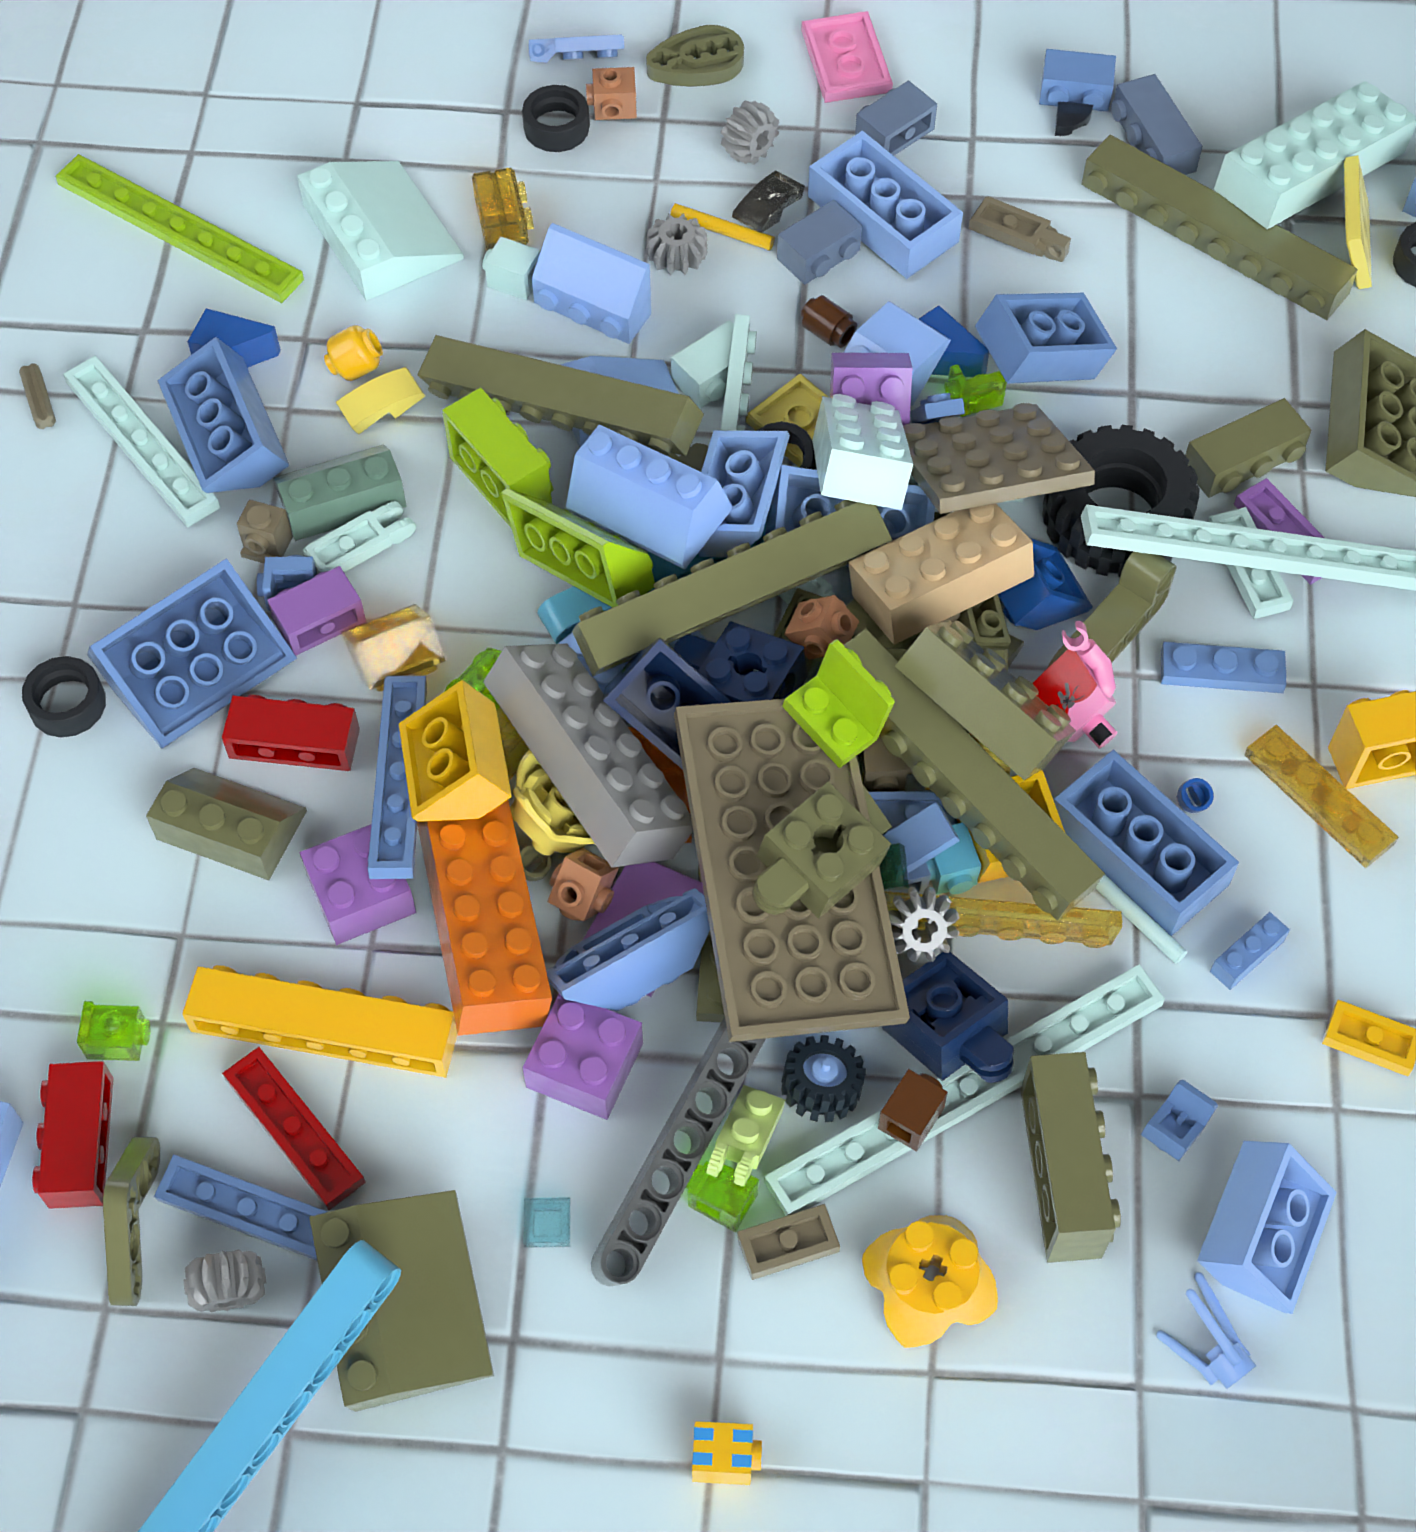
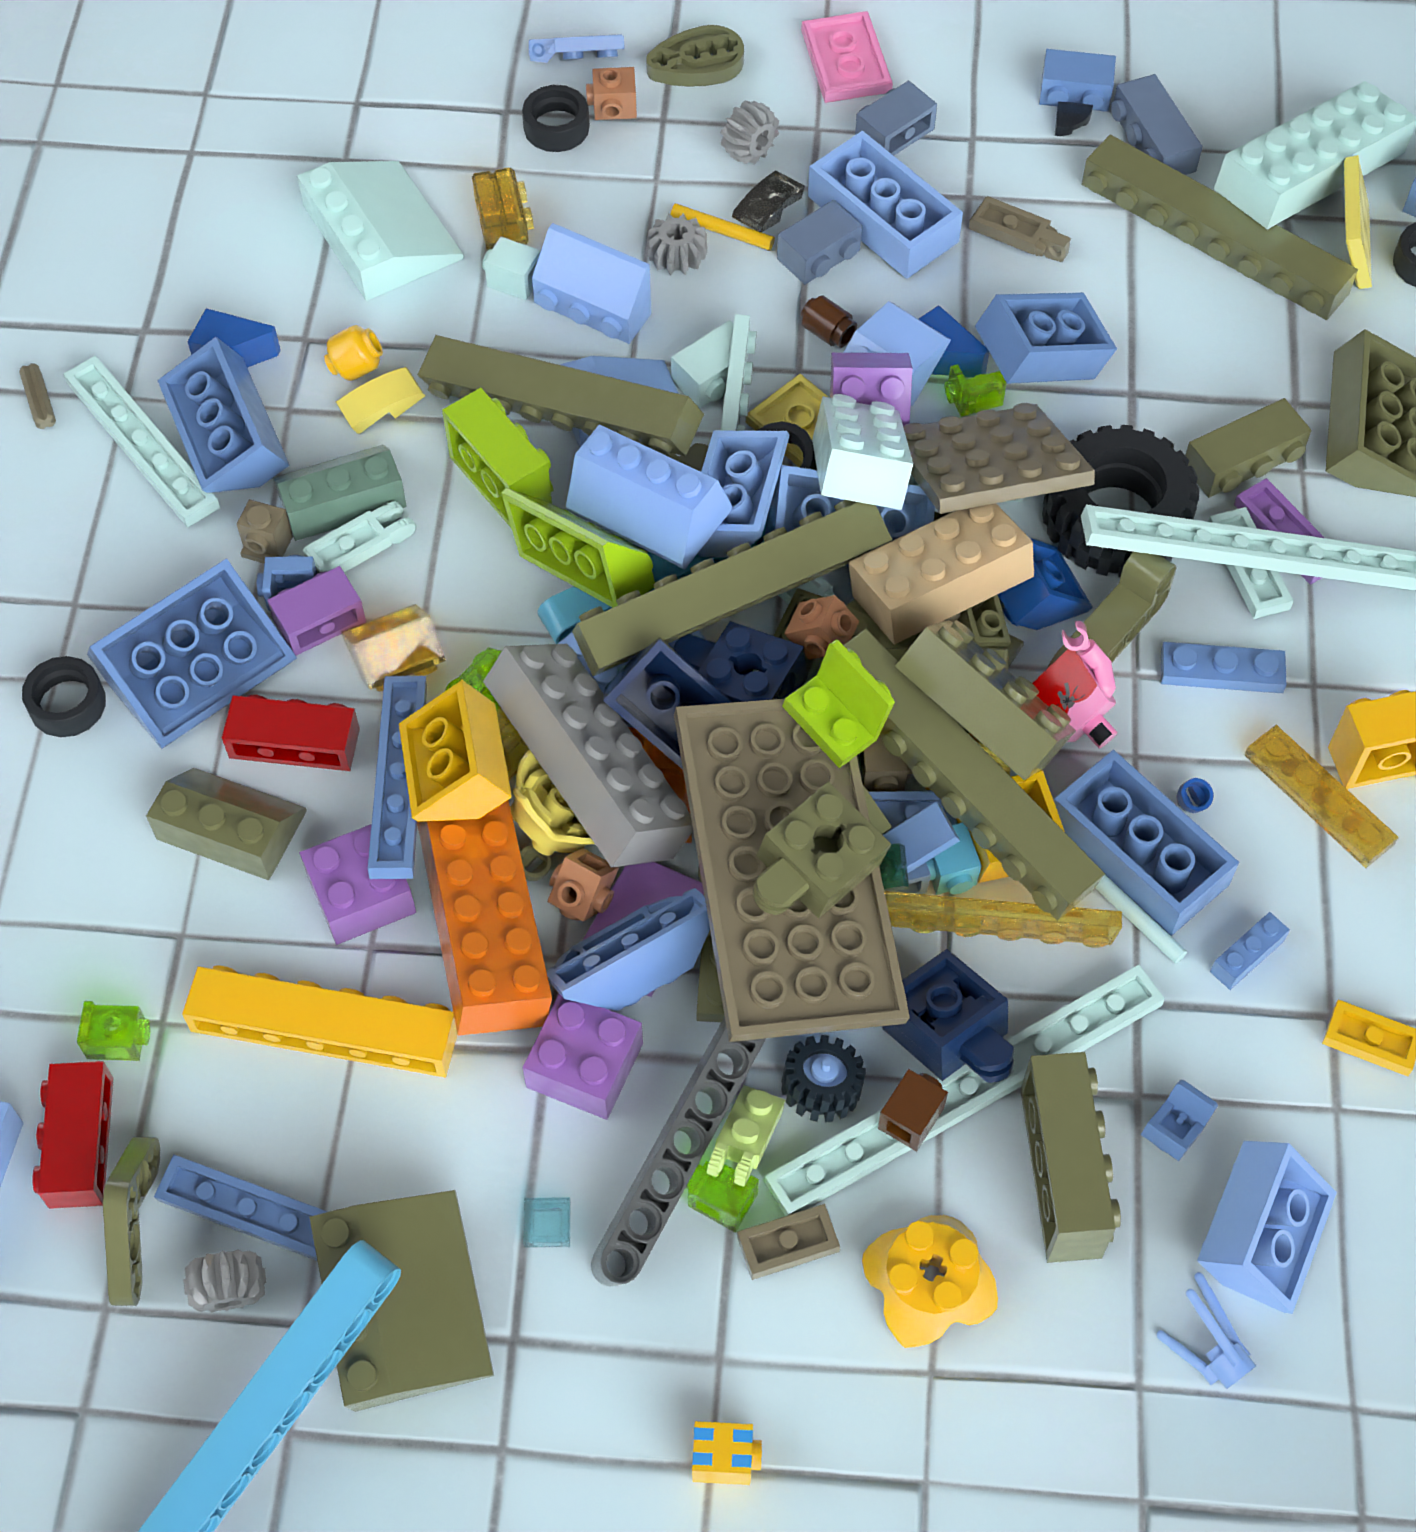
(180, 228): lime tile -> none
(294, 1128): red plate -> none
(936, 408): medium blue plate -> none
(938, 923): light grey gear -> none

